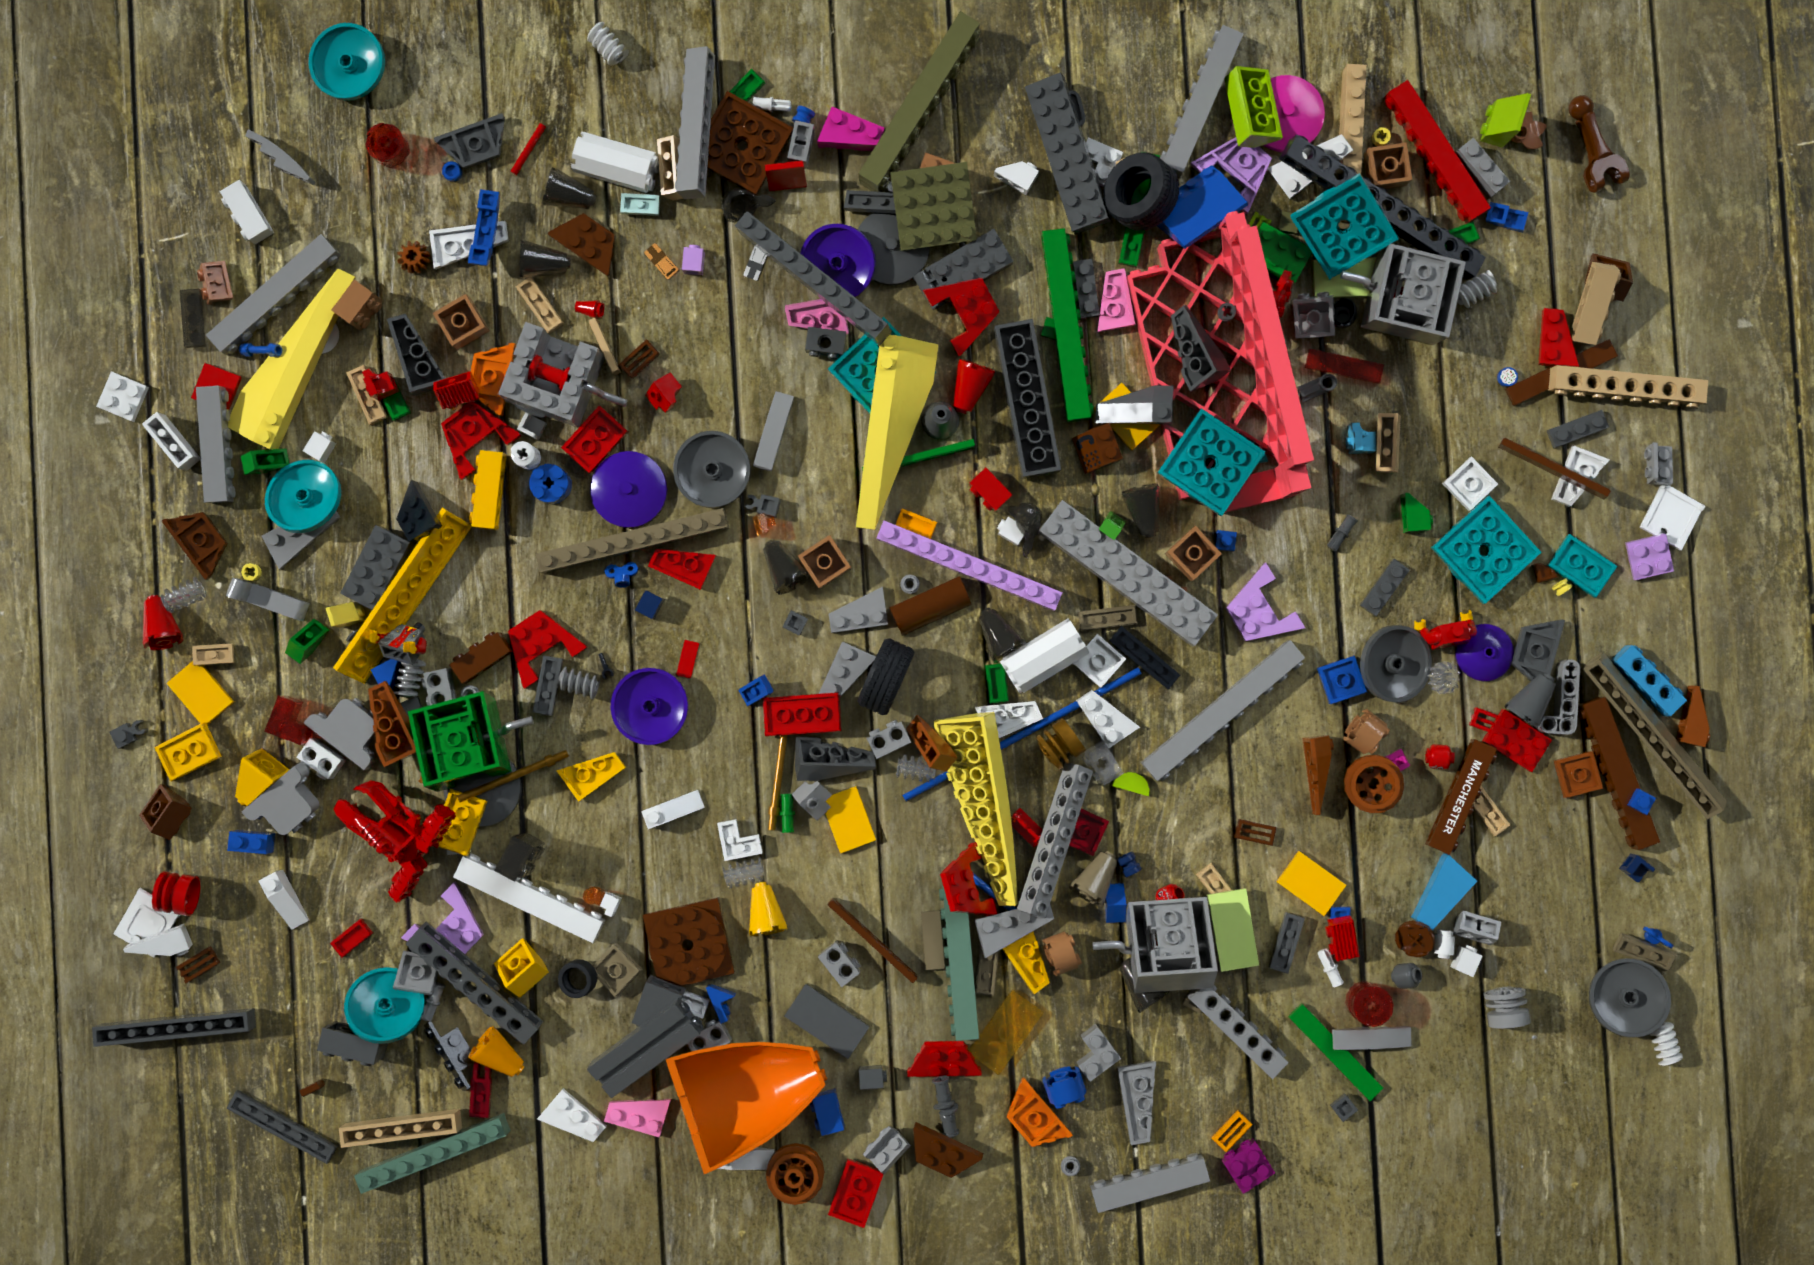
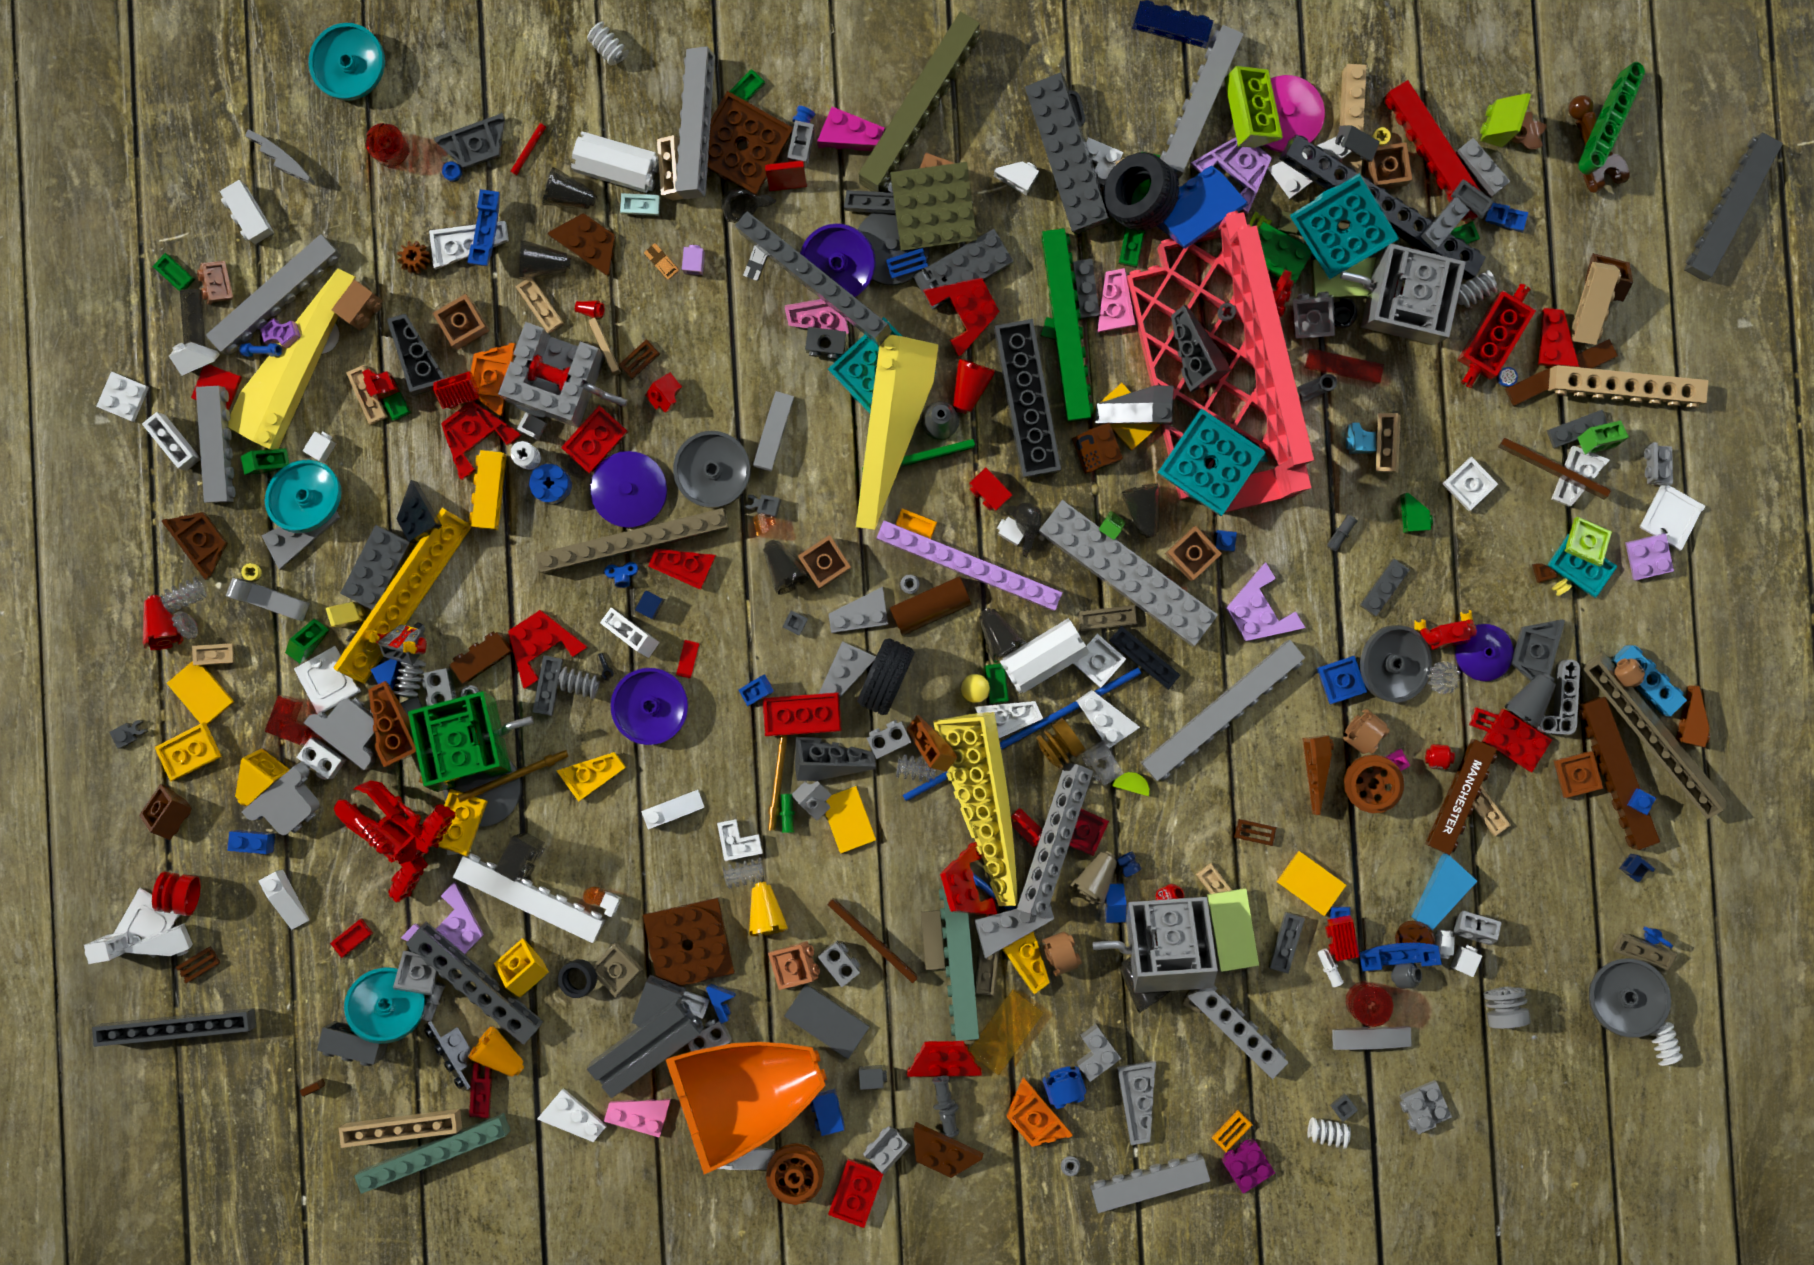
(106, 947): none -> white brick
(173, 272): none -> green tile
(185, 625): none -> clear gear
(191, 357): none -> white slope
(282, 1127): dark grey tile -> none
(283, 333): none -> medium lavender tile
(325, 684): none -> white container
(629, 633): none -> white slope
(772, 104): white axle -> none
(794, 965): none -> nougat plate
(922, 258): none -> blue tile
(975, 688): none -> light yellow hair
(1172, 24): none -> clear blue brick
(1329, 1132): none -> white piece
(1340, 1058): green tile -> none
(1357, 142): none -> dark grey hinge
(1399, 954): none -> blue slope
(1424, 1107): none -> light grey plate
(1445, 223): none -> dark grey plate
(1472, 198): none -> dark grey tile
(1496, 335): none -> red brick
(1507, 550): teal piece -> none
(1588, 541): none -> lime tile
(1603, 437): none -> bright green brick
(1611, 118): none -> green beam
(1629, 672): none -> medium nougat head
(1733, 206): none -> dark grey brick

